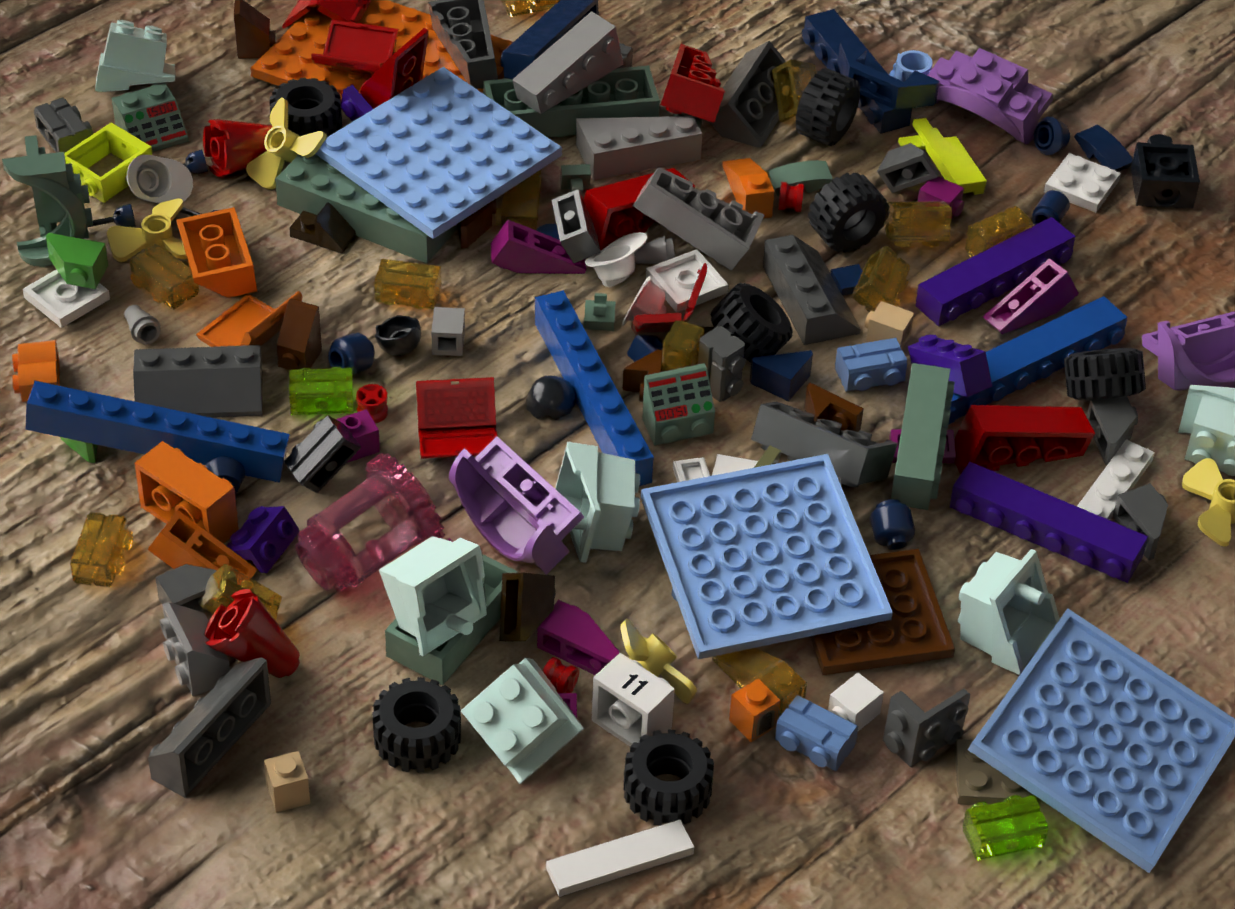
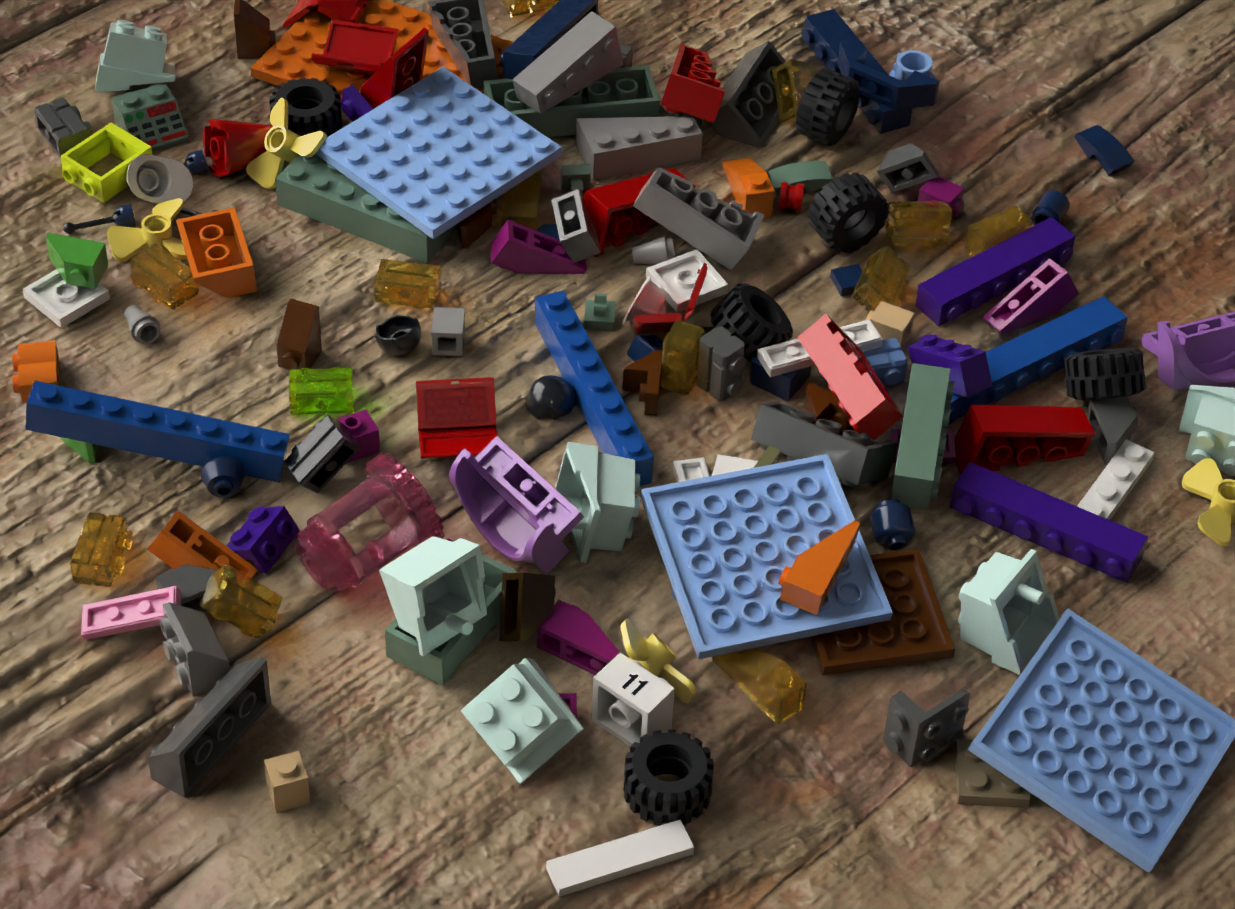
(56, 198): sand green piece -> none
(127, 612): none -> bright pink tile
(175, 482): orange brick -> none
(201, 379): dark grey slope -> none
(246, 323): orange piece -> none
(251, 632): red cone -> none
(324, 230): dark brown slope -> none
(352, 352): dark blue head -> none
(374, 399): red wheel -> none
(417, 703): black tyre -> none
(561, 676): red wheel -> none
(617, 259): white piece -> none
(678, 404): sand green slope -> none
(754, 710): orange brick -> none
(792, 355): none -> white tile
(807, 291): dark grey slope -> none
(816, 733): medium blue brick -> none
(817, 569): none -> orange slope
(850, 378): none -> wedge
(856, 701): white brick -> none
(948, 156): neon yellow piece -> none
(993, 91): medium lavender piece -> none
(1005, 827): clear neon green brick -> none
(1051, 136): dark blue cone -> none
(1083, 182): white plate -> none
(1143, 512): dark grey slope -> none
(1164, 166): black brick -> none

